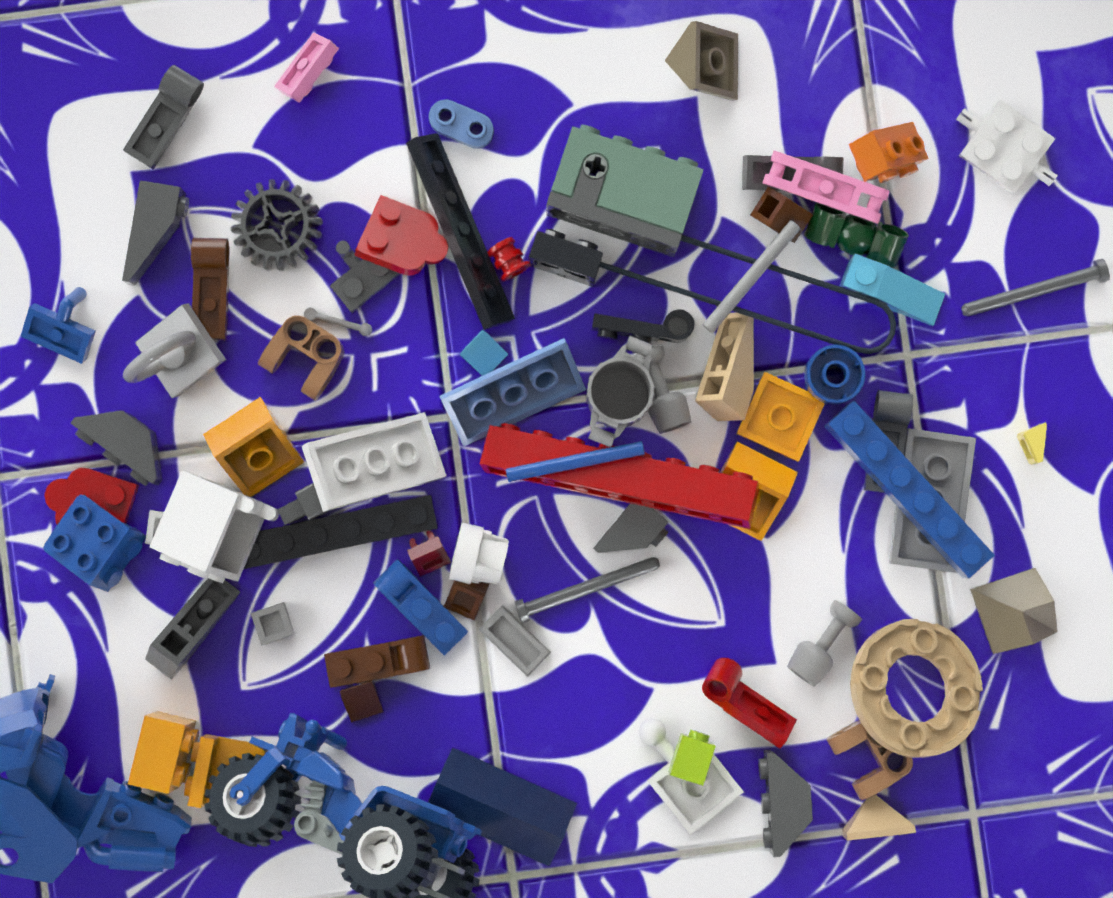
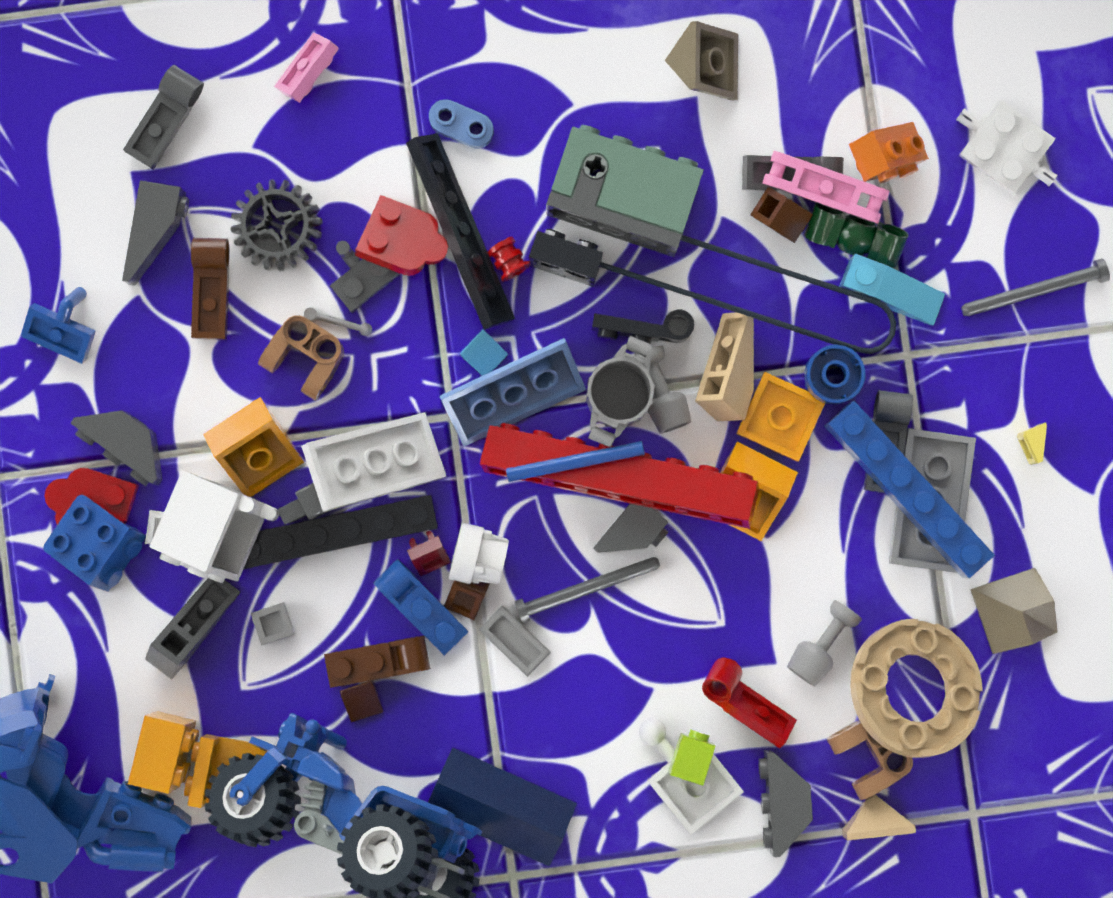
(175, 351): light grey tile -> none
(751, 276): light grey bar -> none

